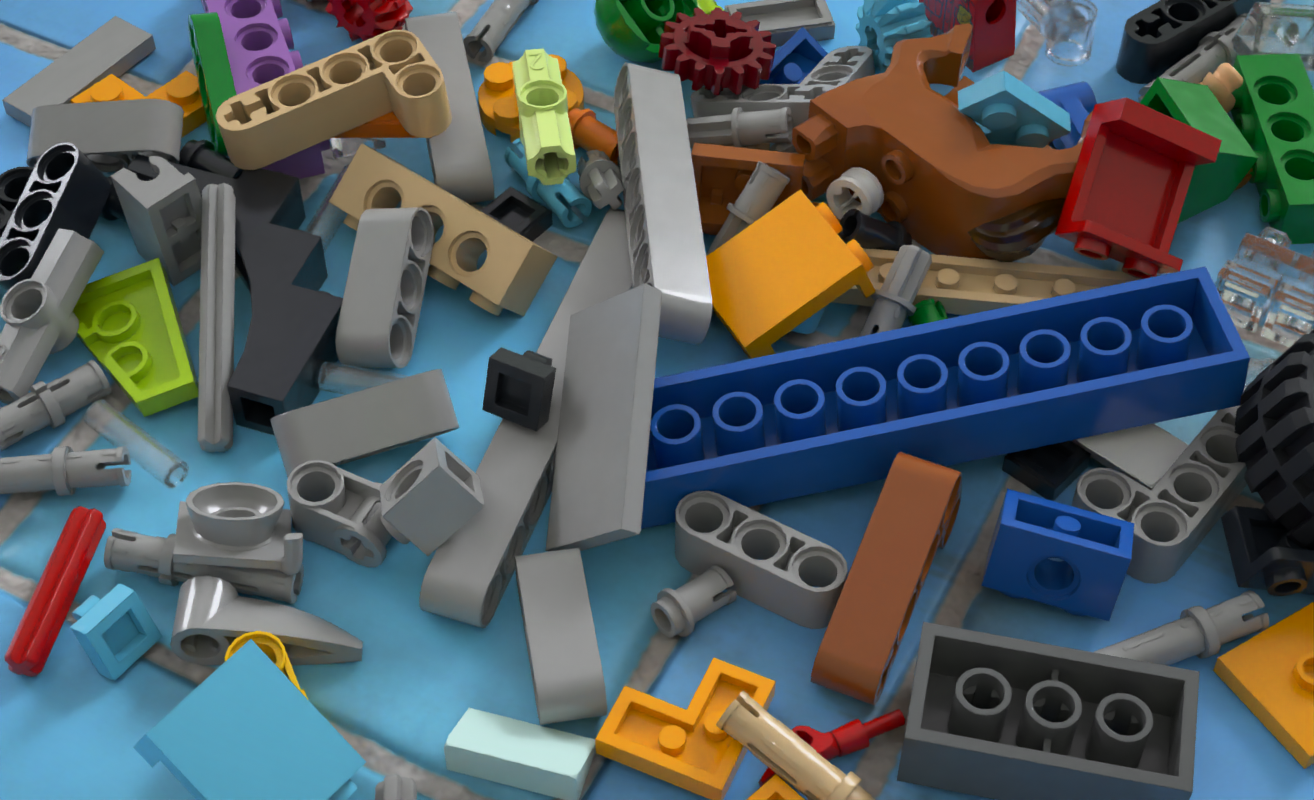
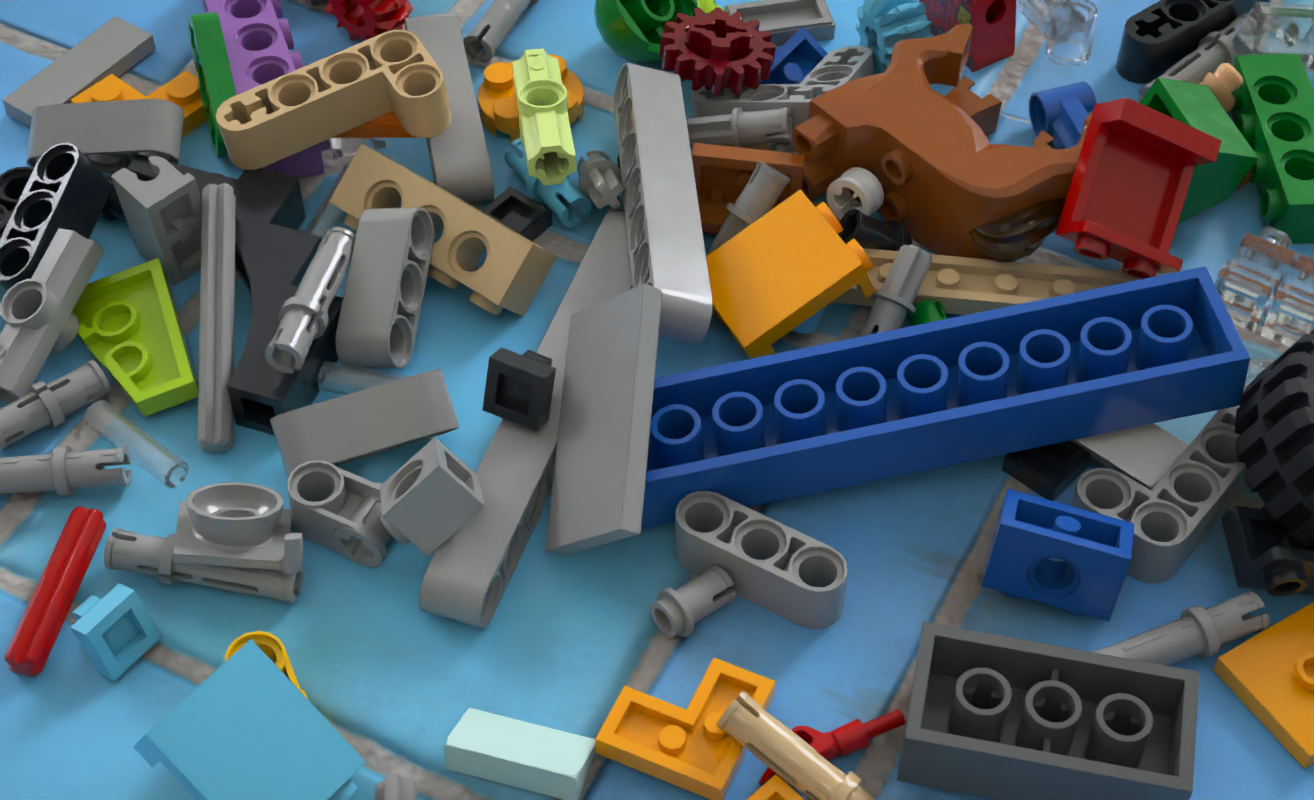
(203, 156): black pin -> none
(214, 615): light grey piece -> none
(306, 313): none -> light grey pin
(560, 636): light grey beam -> none
(592, 134): orange pin -> none
(887, 577): dark orange beam -> none
(1013, 112): medium azure plate -> none

